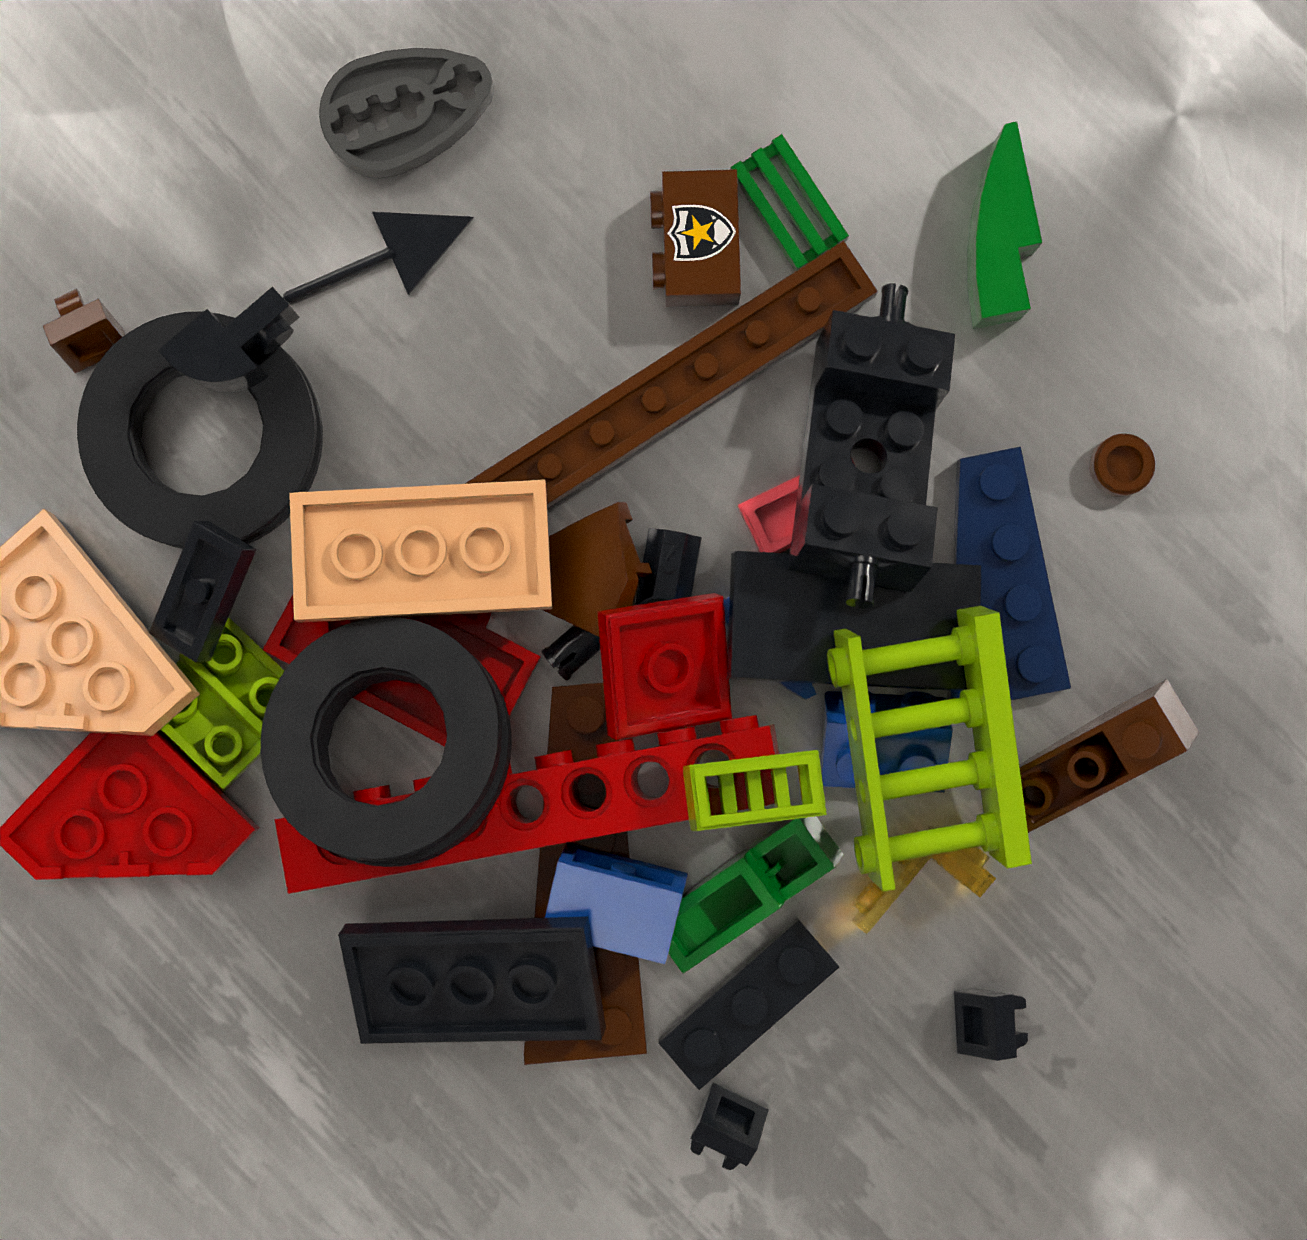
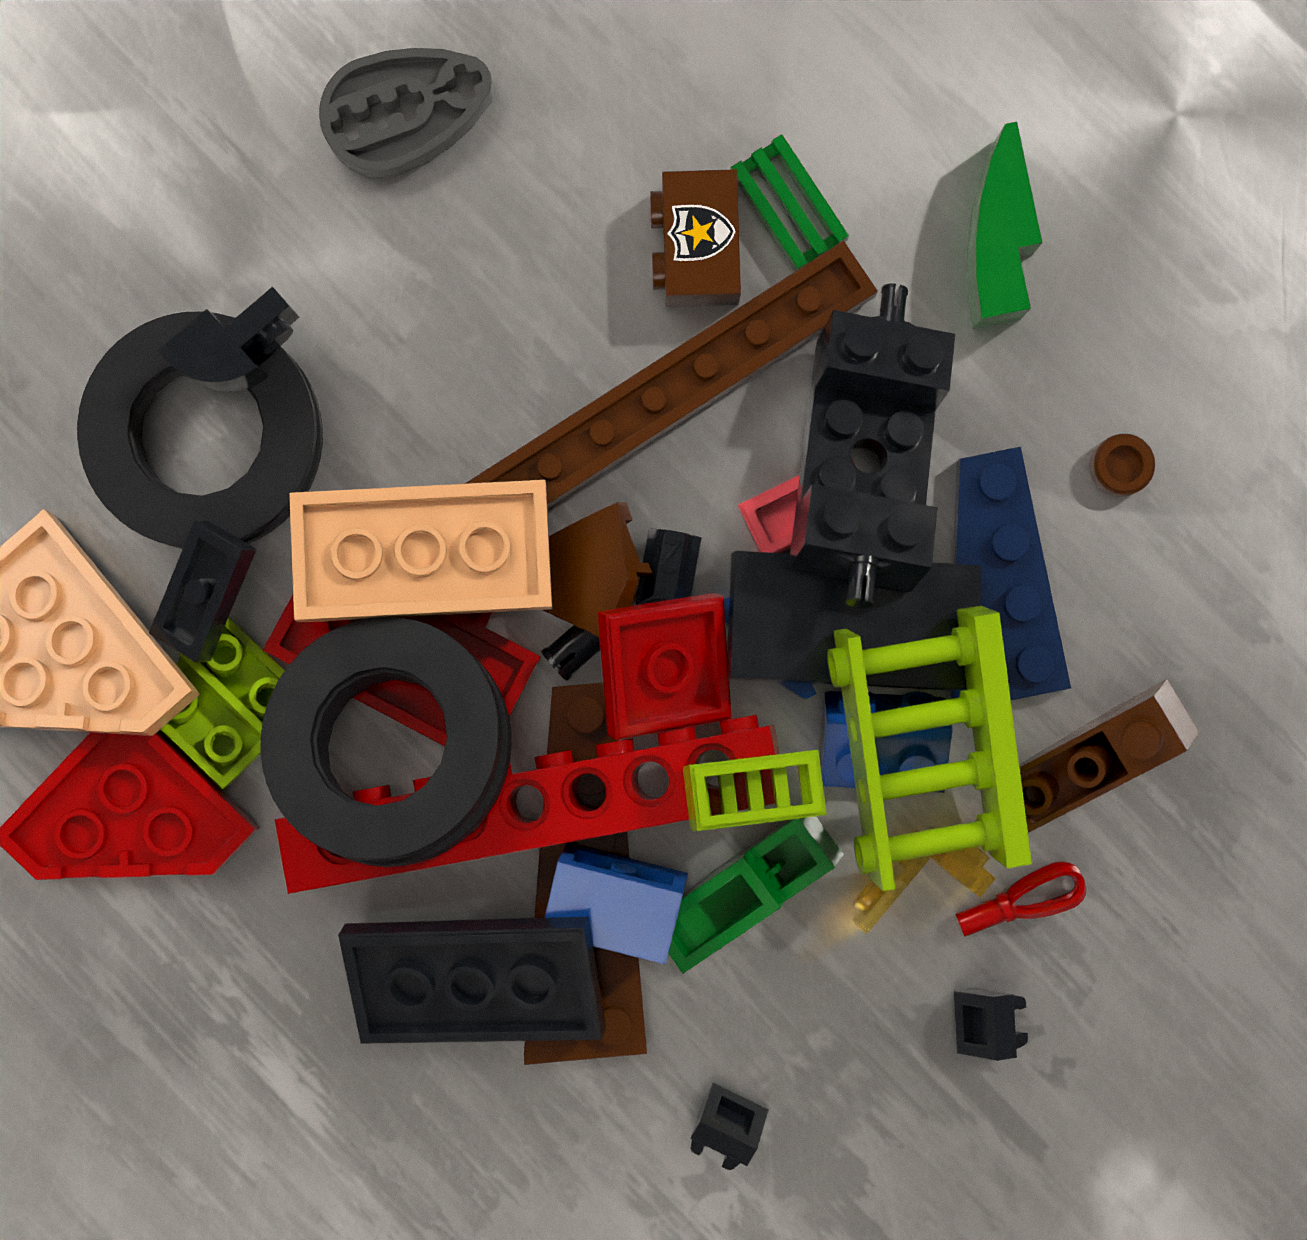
(82, 331): reddish brown tile -> none
(411, 241): black piece -> none
(748, 1003): black plate -> none
(1004, 907): none -> red piece

